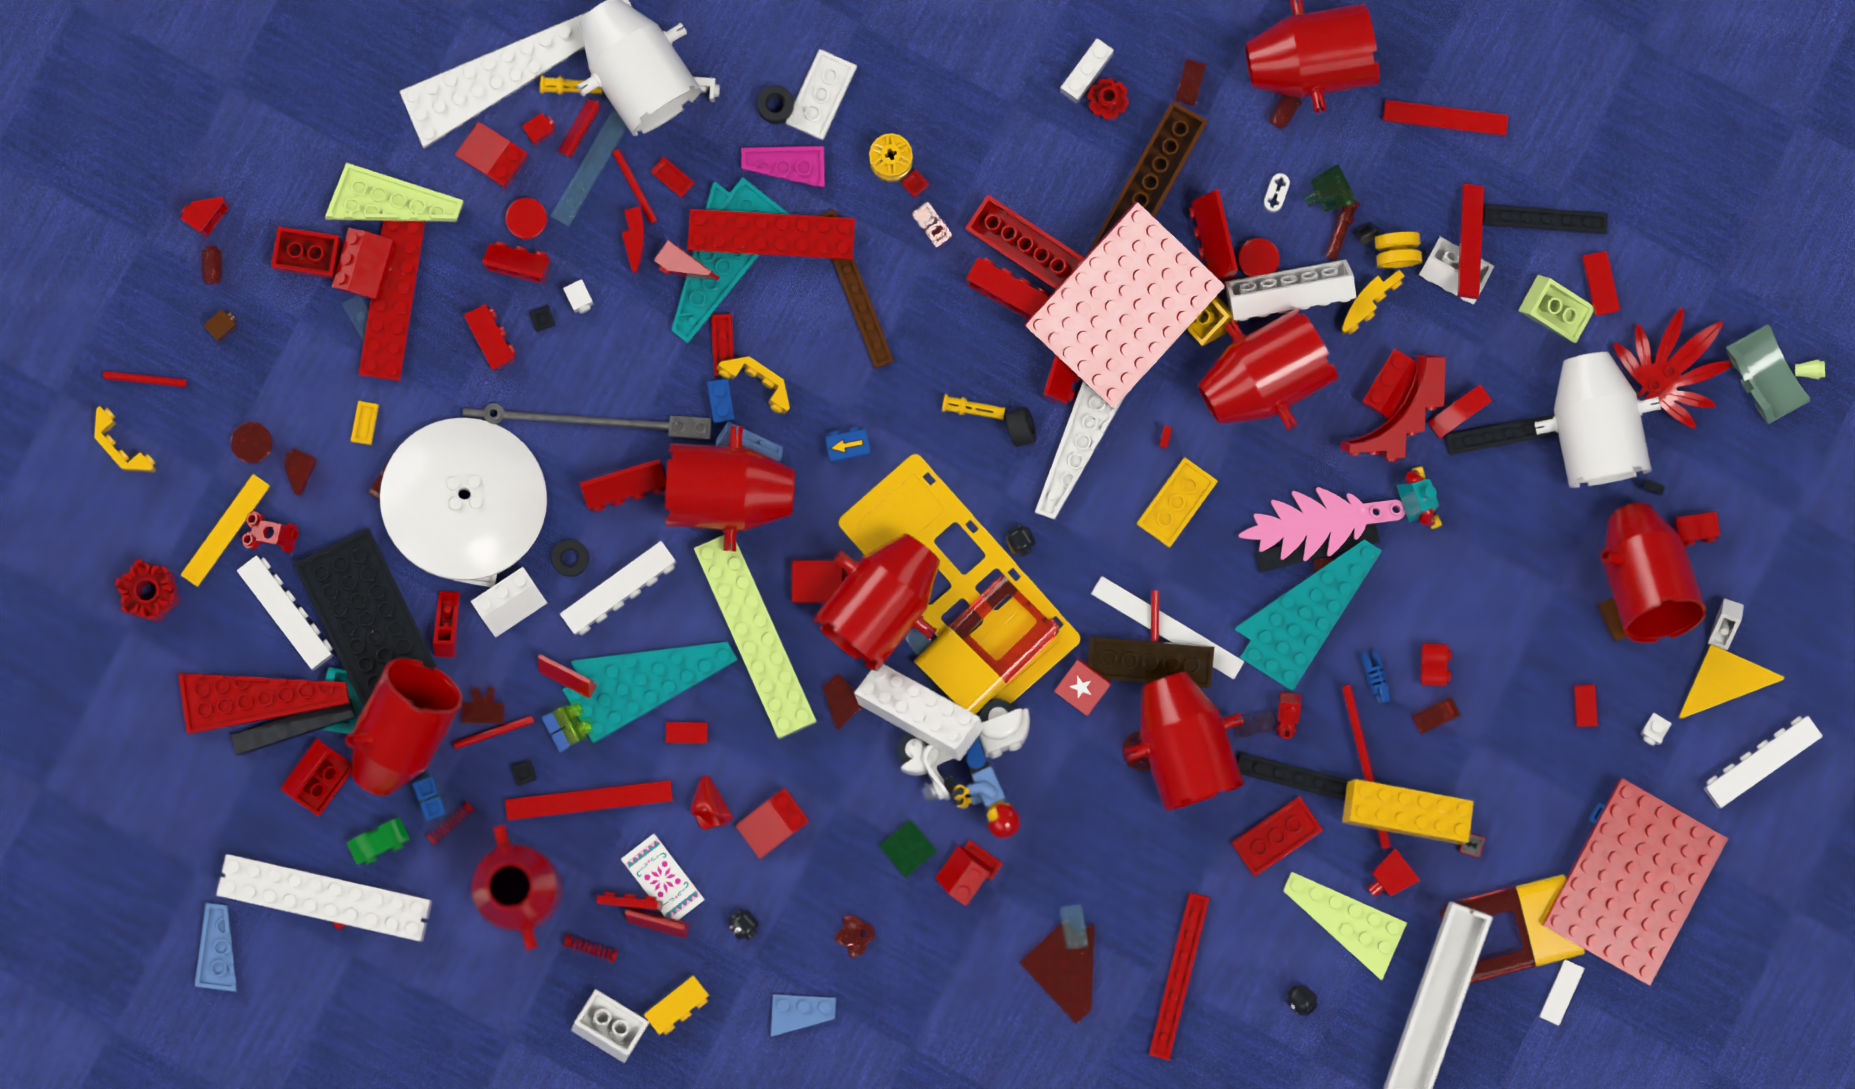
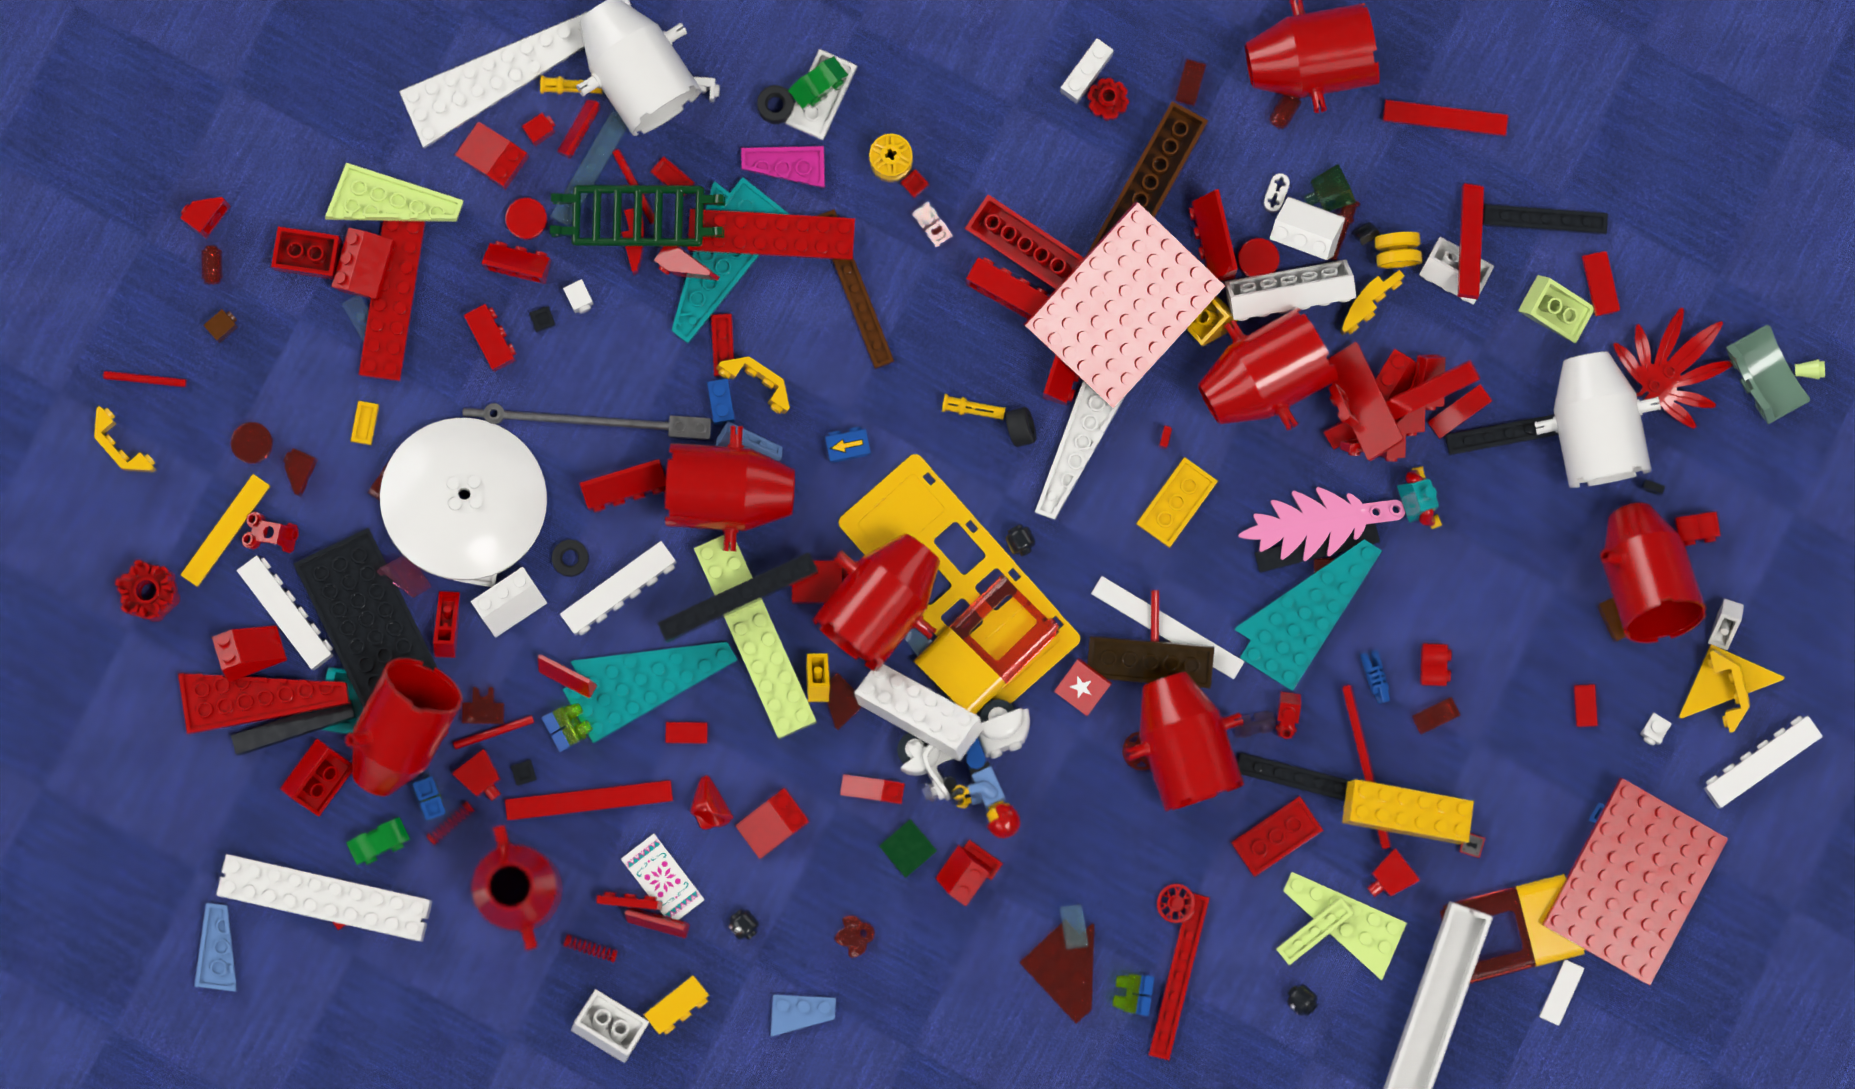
(248, 650): none -> red slope
(406, 576): none -> clear pink wing
(479, 775): none -> red torso
(638, 190): none -> dark green bar
(737, 597): none -> black brick
(817, 677): none -> yellow brick
(818, 82): none -> green brick
(872, 789): none -> slope
(1134, 1003): none -> clear neon green hips
(1176, 903): none -> red wheel
(1307, 228): none -> white slope
(1315, 930): none -> yellowish green tile
(1363, 403): none -> red bracket
(1414, 398): none -> red tile
(1722, 662): none -> yellow slope

